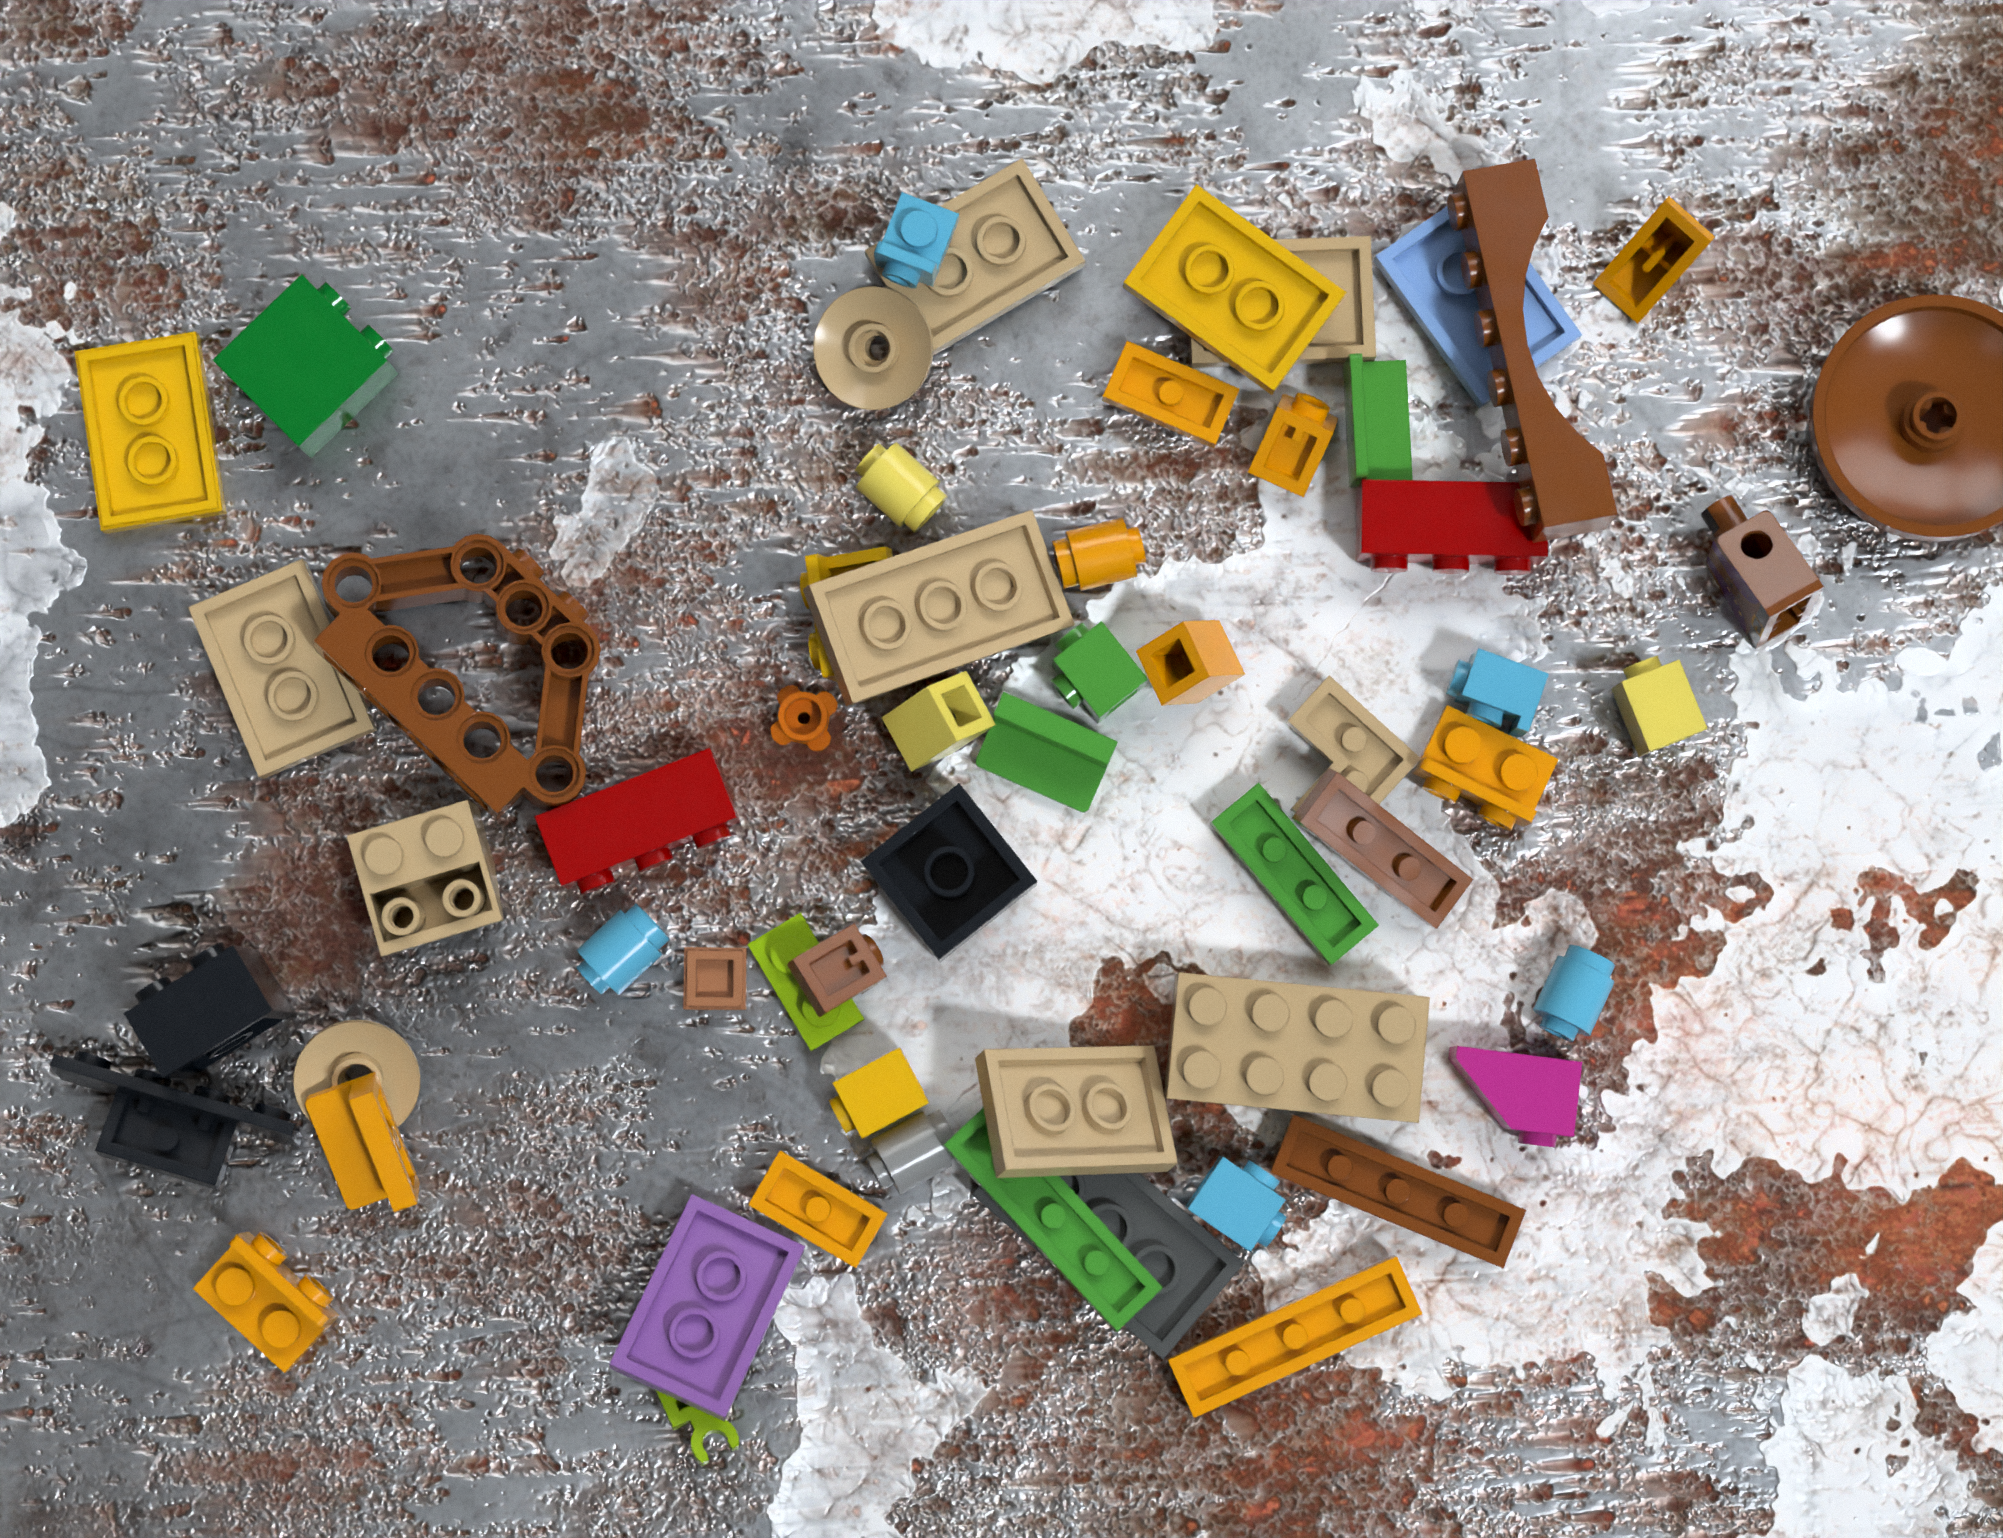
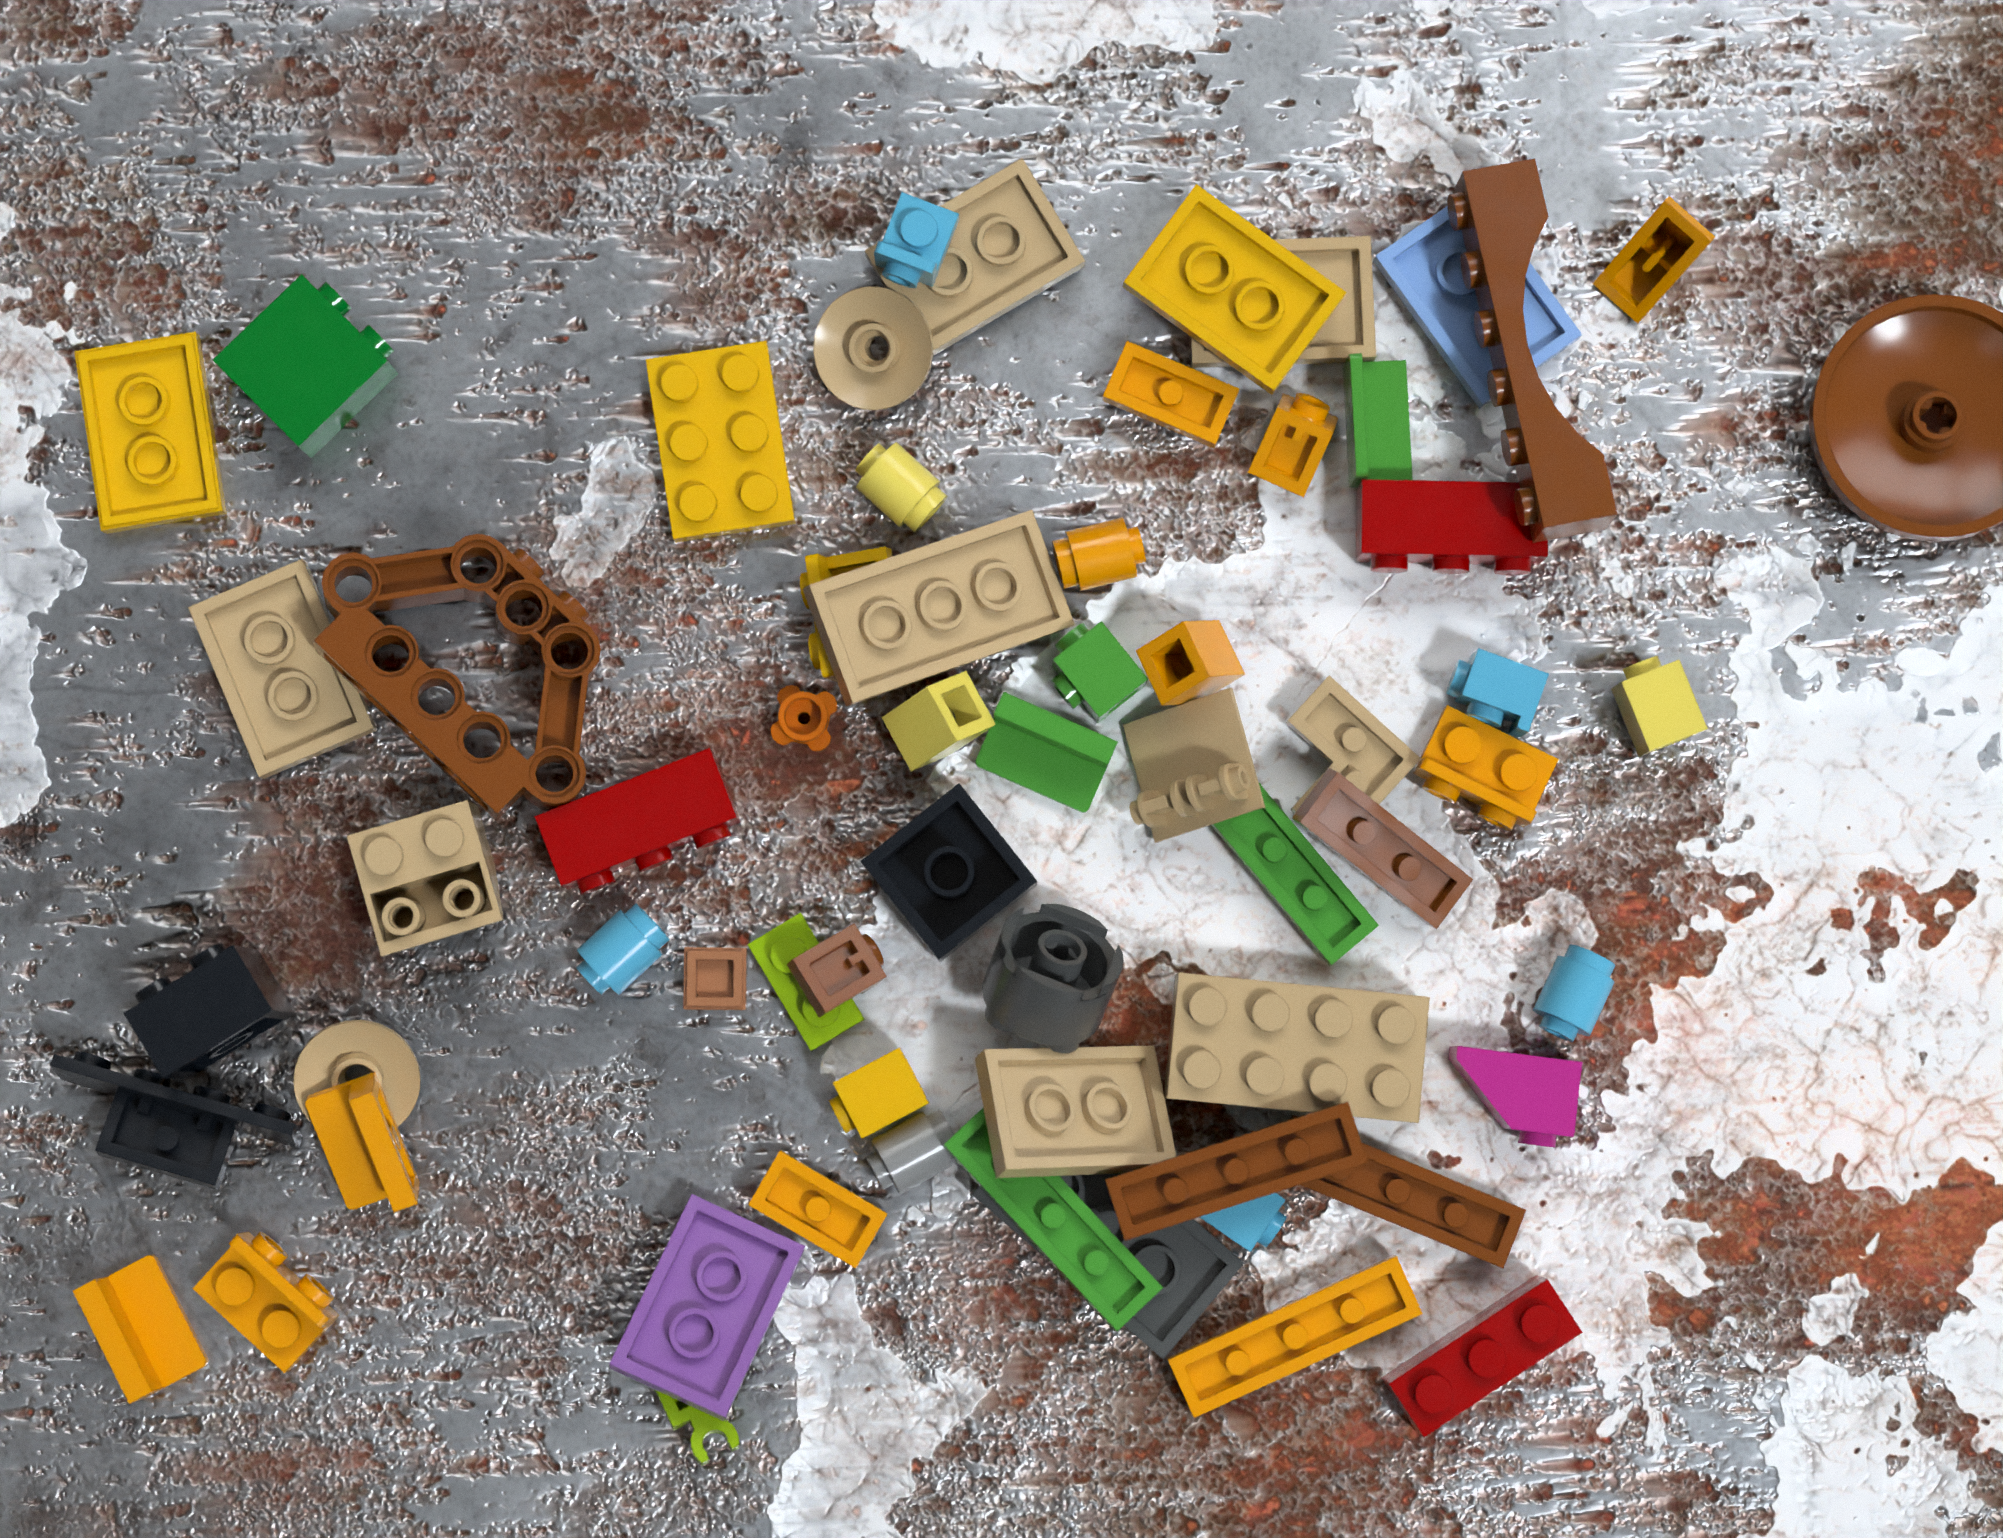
(141, 1328): none -> light orange panel
(720, 441): none -> yellow plate
(1051, 976): none -> dark grey brick
(1192, 766): none -> tan hinge
(1236, 1170): none -> dark orange plate
(1481, 1355): none -> red brick
(1759, 571): torso -> none

